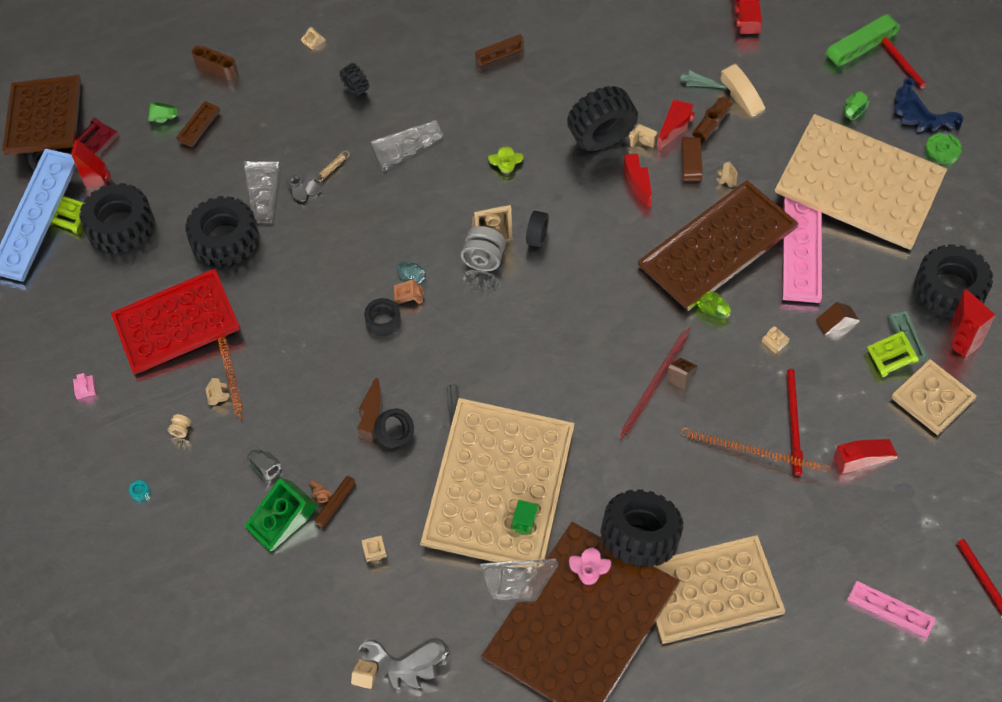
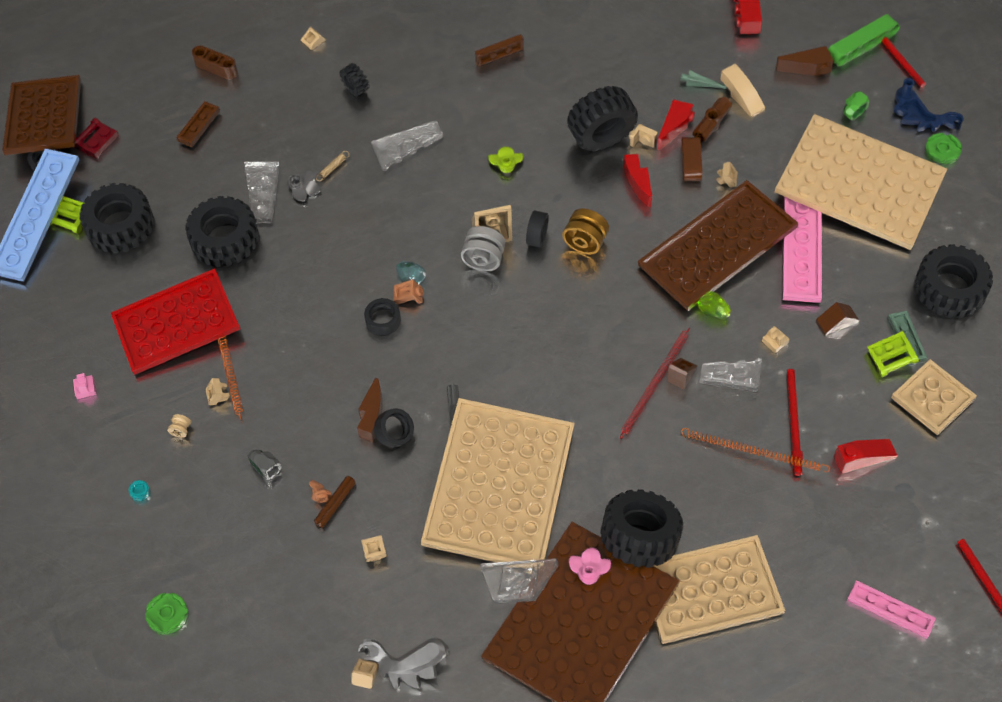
(90, 167): red slope -> none
(161, 112): bright green rock -> none
(166, 613): none -> bright green tile
(280, 513): green slope -> none
(524, 517): green brick -> none
(585, 231): none -> pearl gold wheel
(732, 375): none -> clear wing
(807, 62): none -> reddish brown slope
(969, 324): red slope -> none

